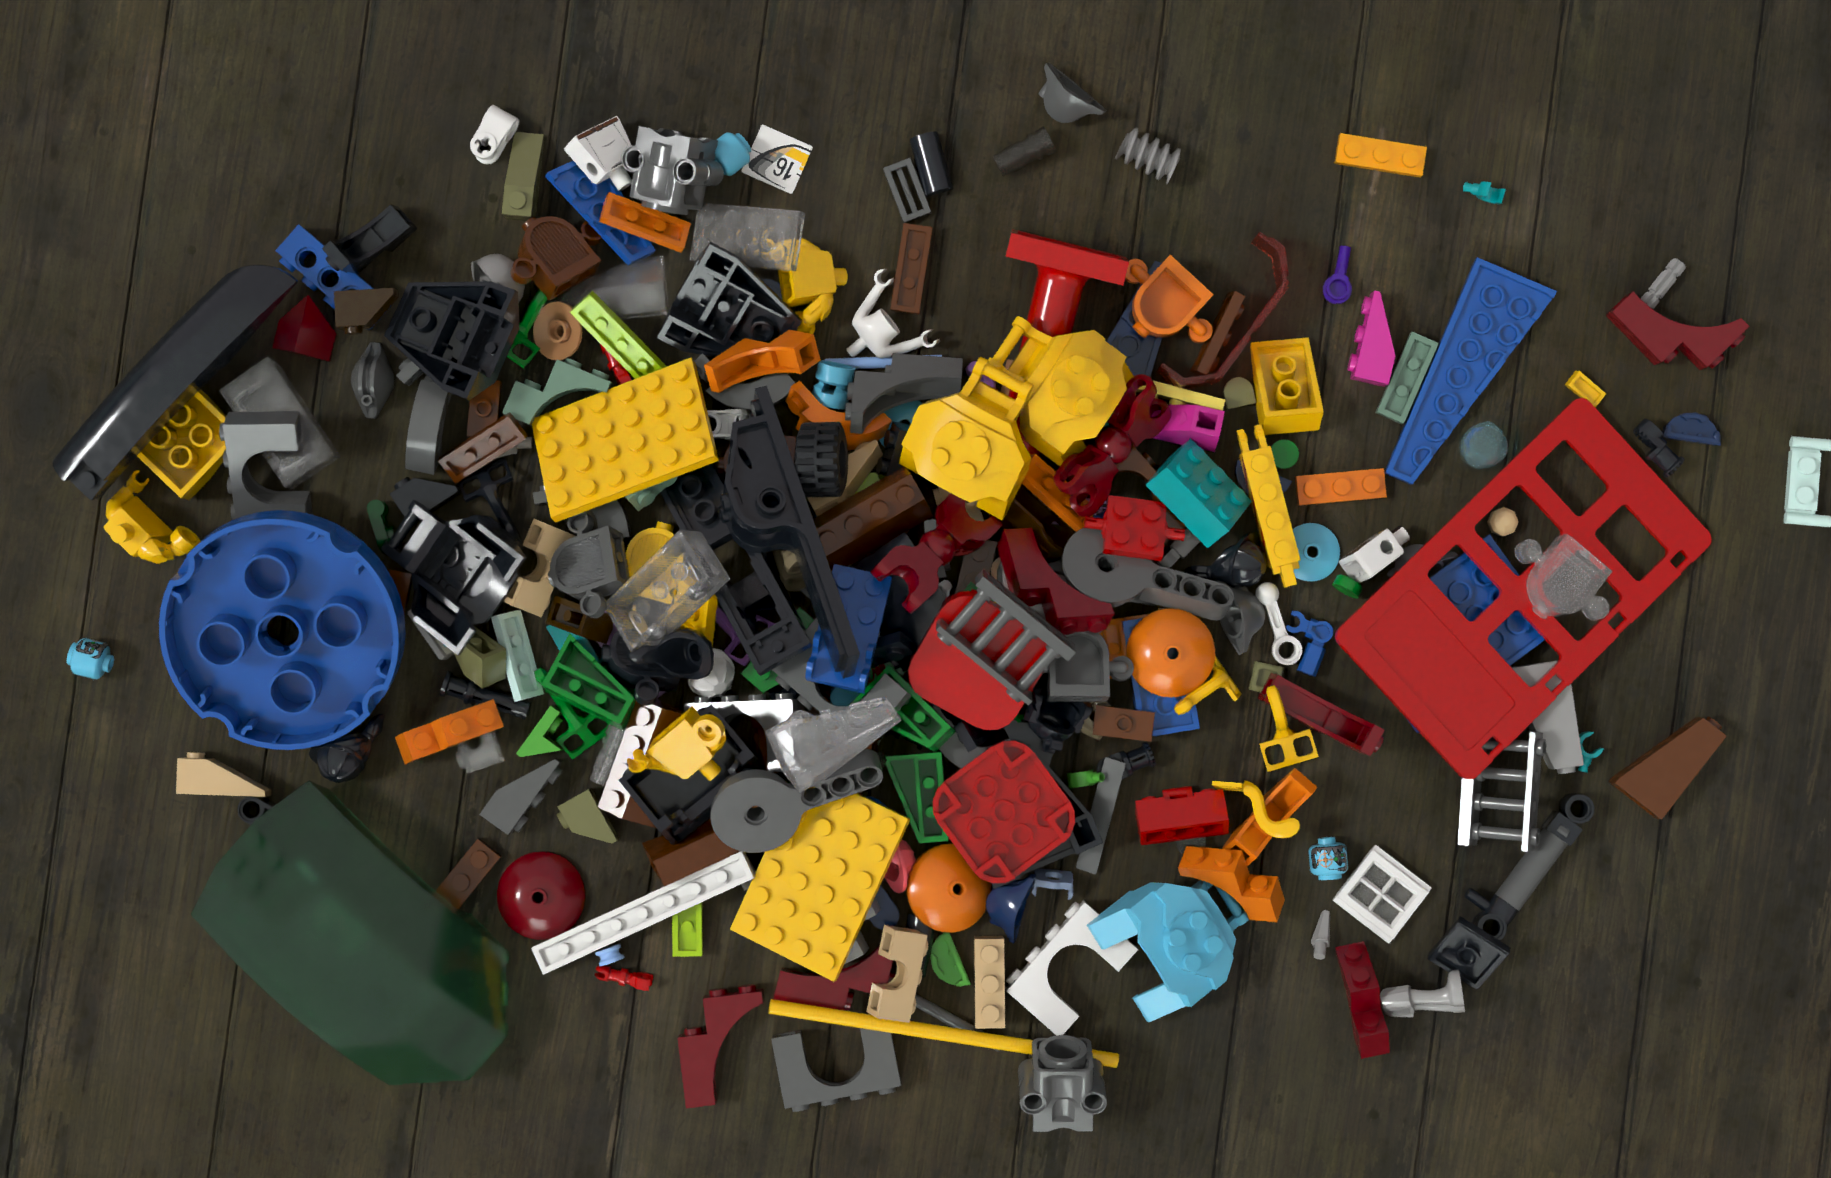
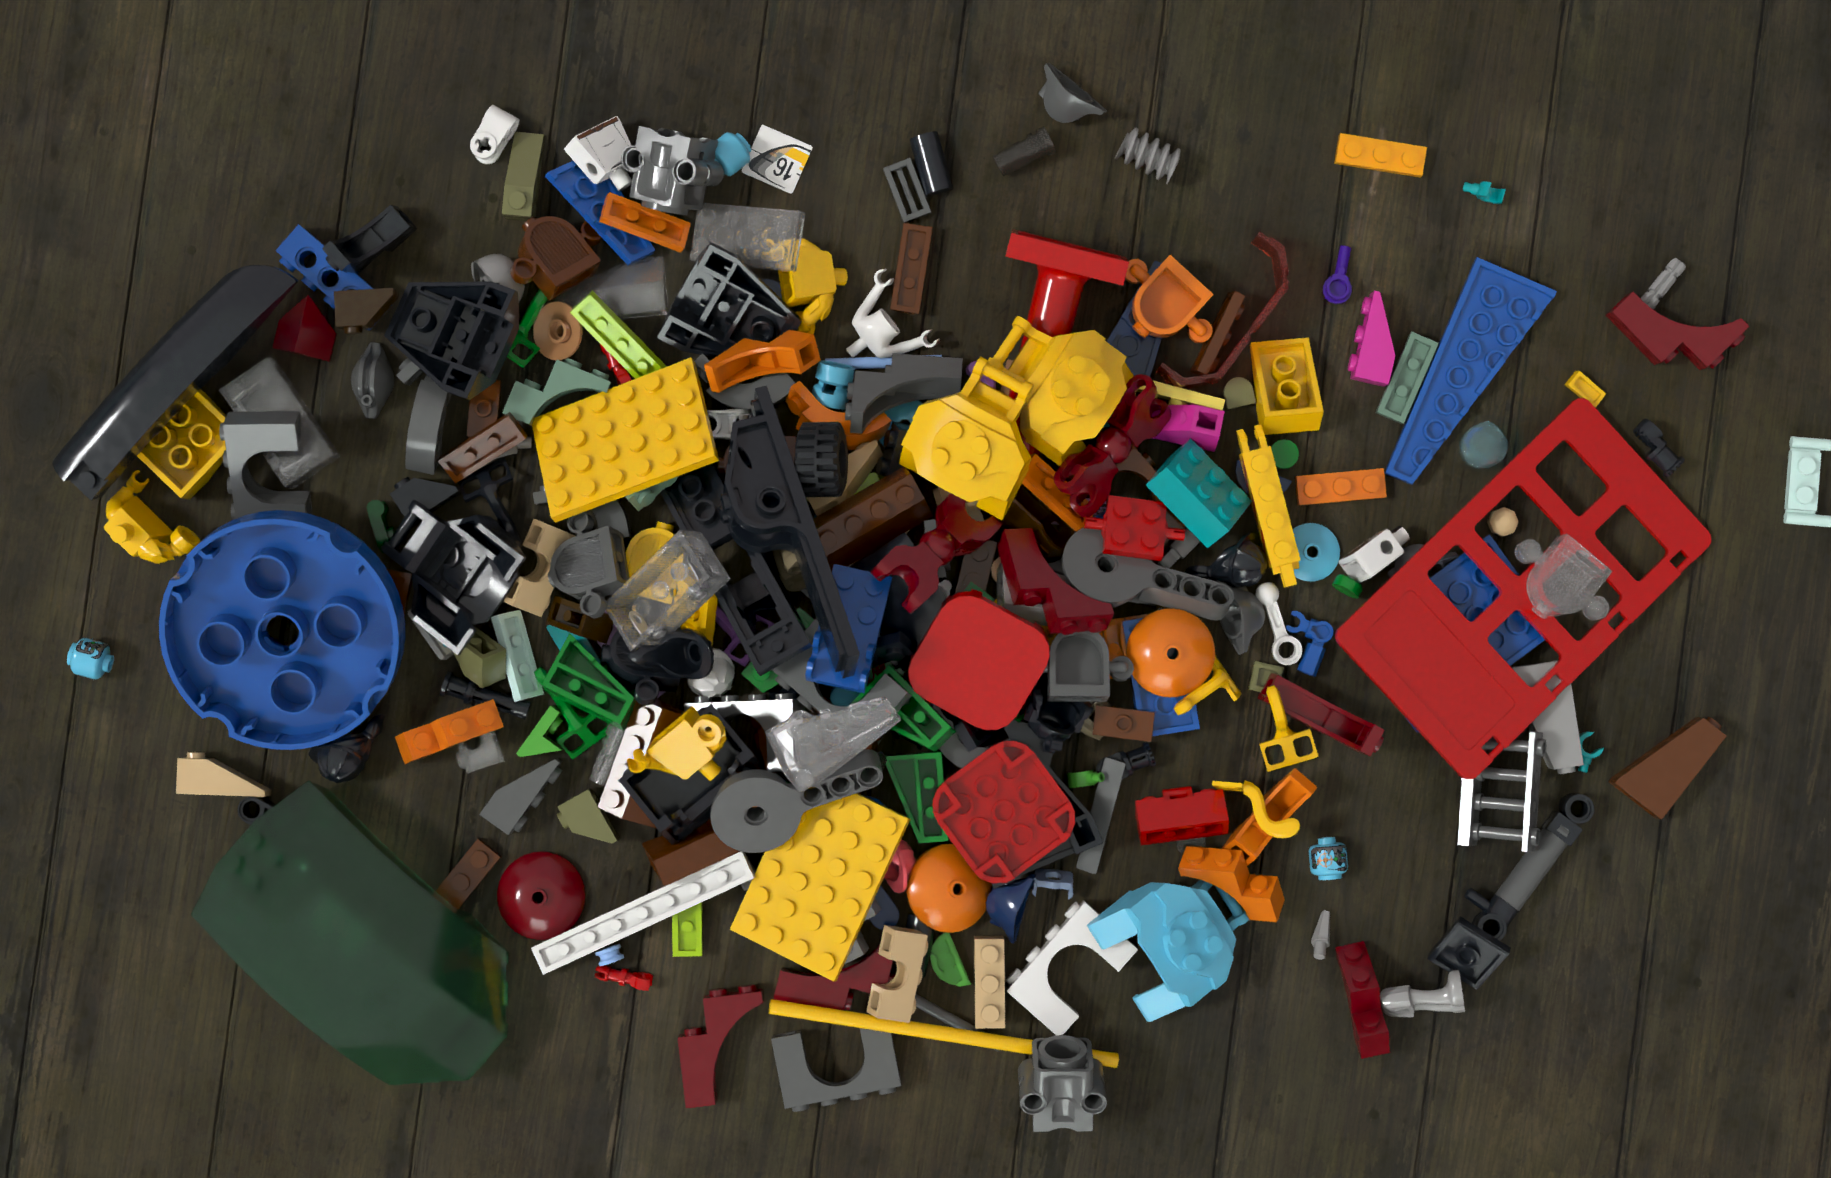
(1011, 608): dark grey fence -> none
(1382, 894): white piece -> none
(1692, 428): dark blue tile -> none

